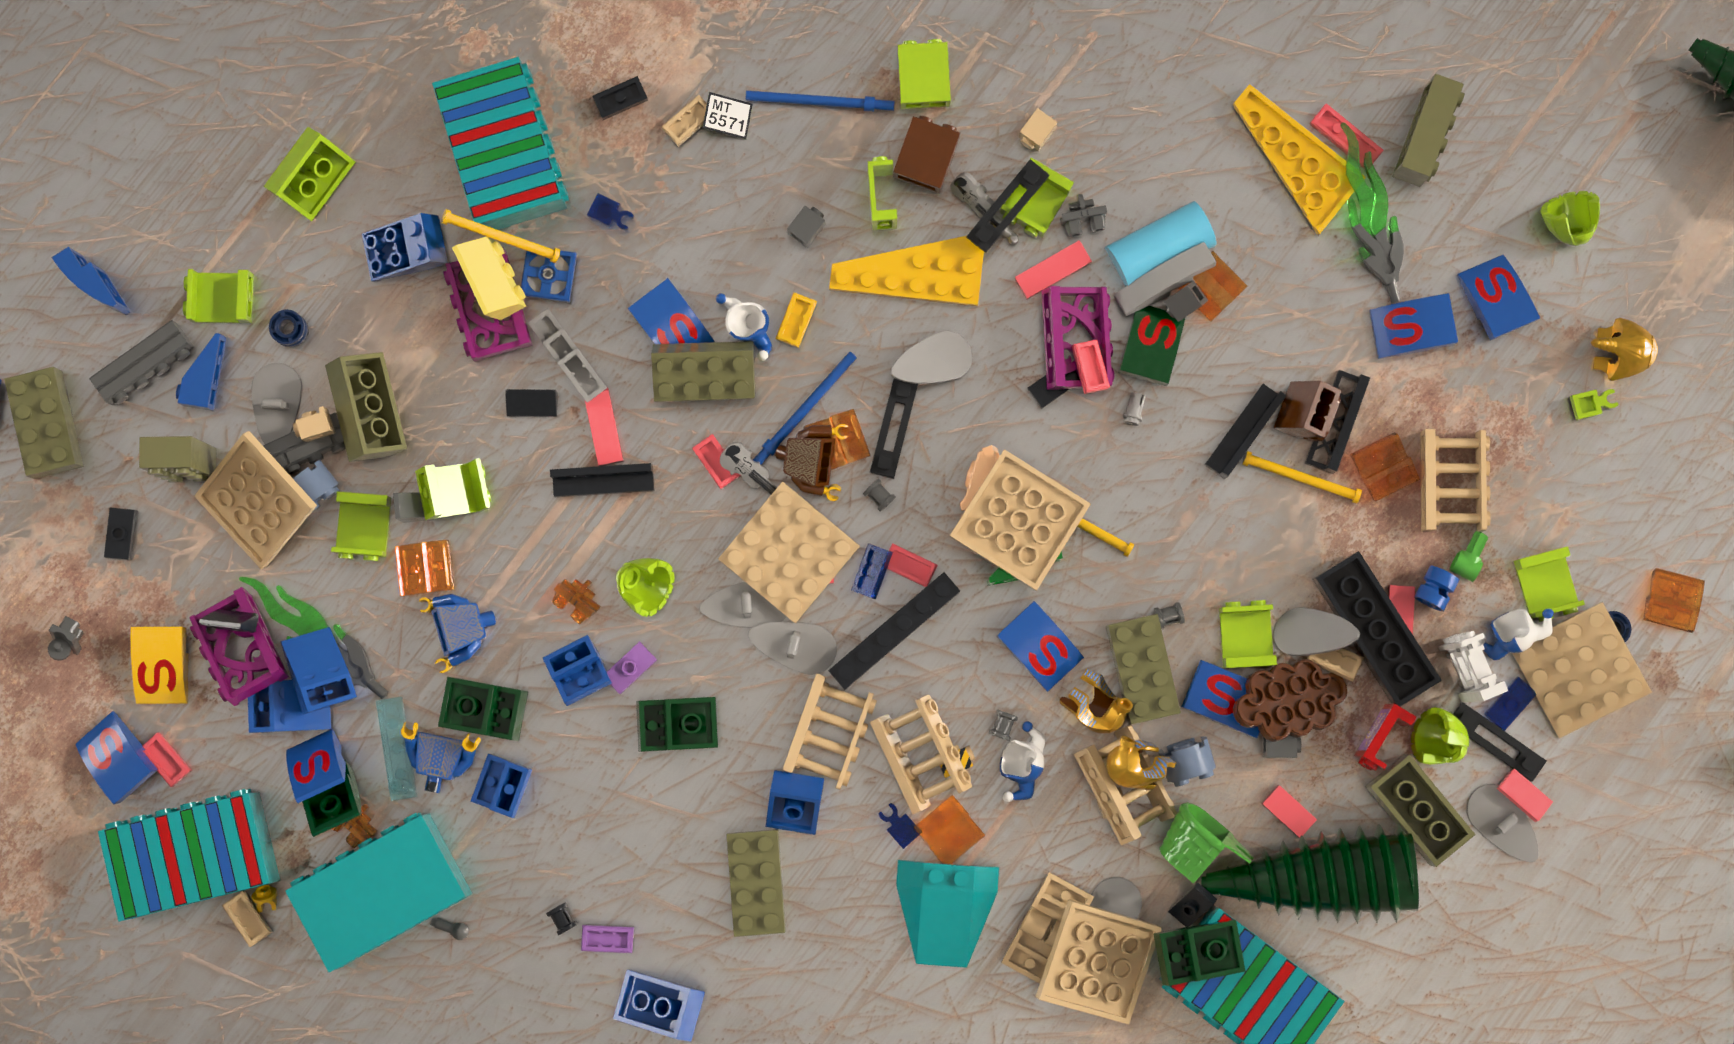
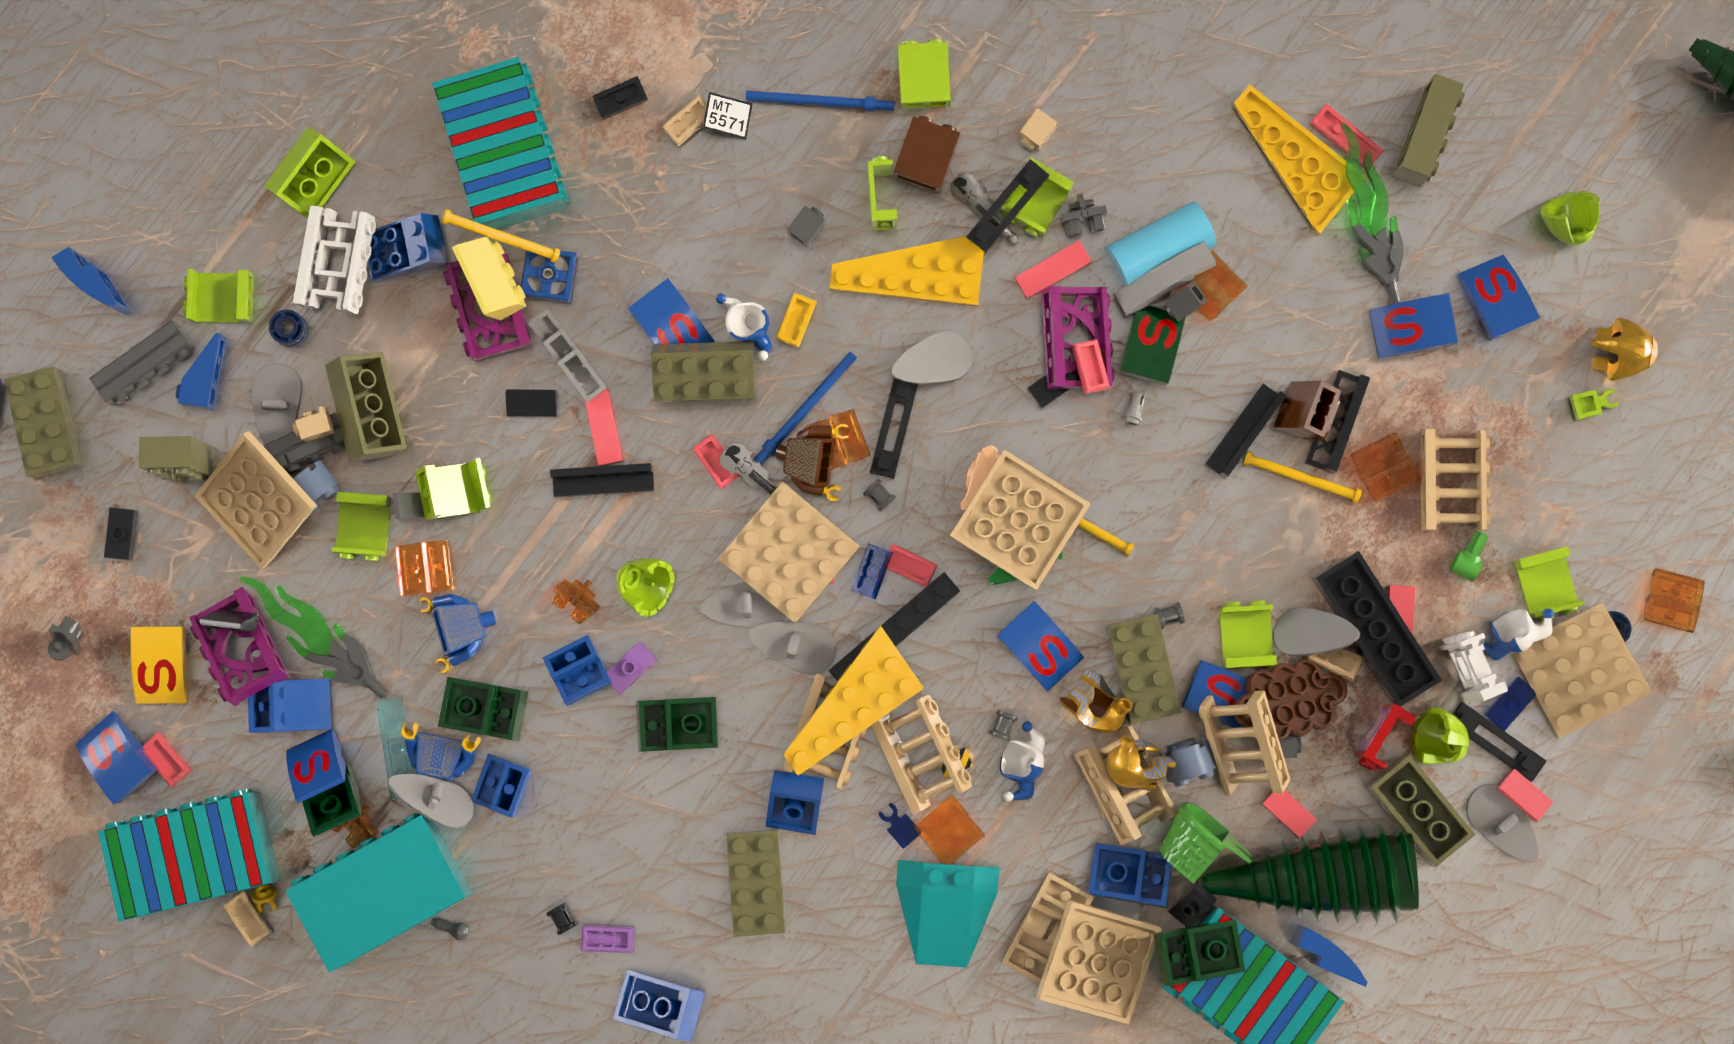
(316, 257): none -> white fence
(318, 670): blue slope -> none
(434, 799): none -> light grey shield
(607, 210): clear blue plate -> none
(863, 694): none -> yellow wing
(1130, 875): none -> blue slope
(1262, 730): none -> tan fence
(1327, 955): none -> blue slope
(1436, 589): blue wheel -> none

